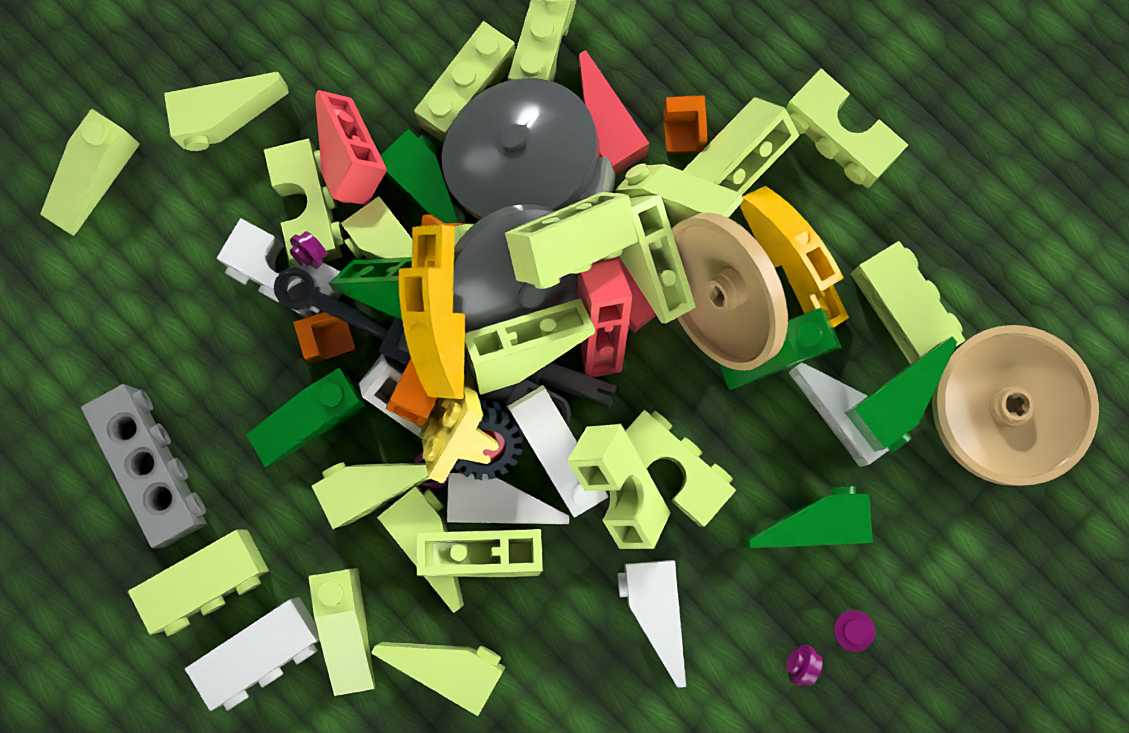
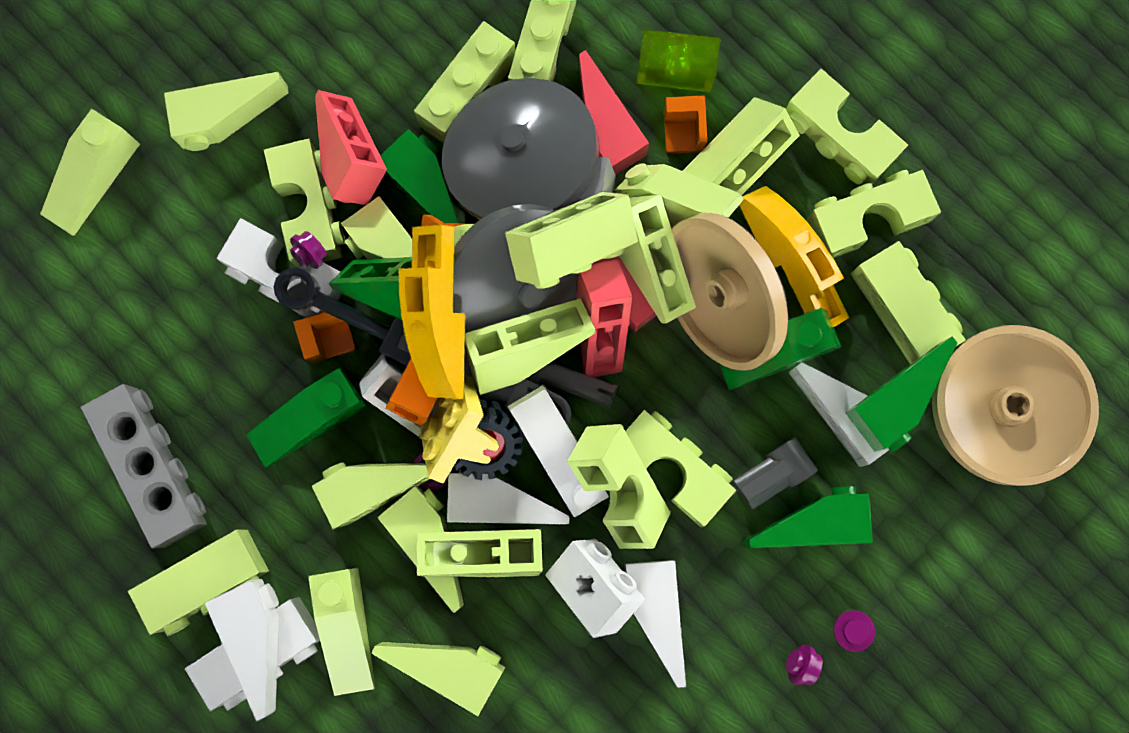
(249, 634): none -> white slope
(595, 587): none -> white brick
(678, 60): none -> clear neon green brick
(782, 469): none -> dark grey piece
(903, 201): none -> yellowish green arch

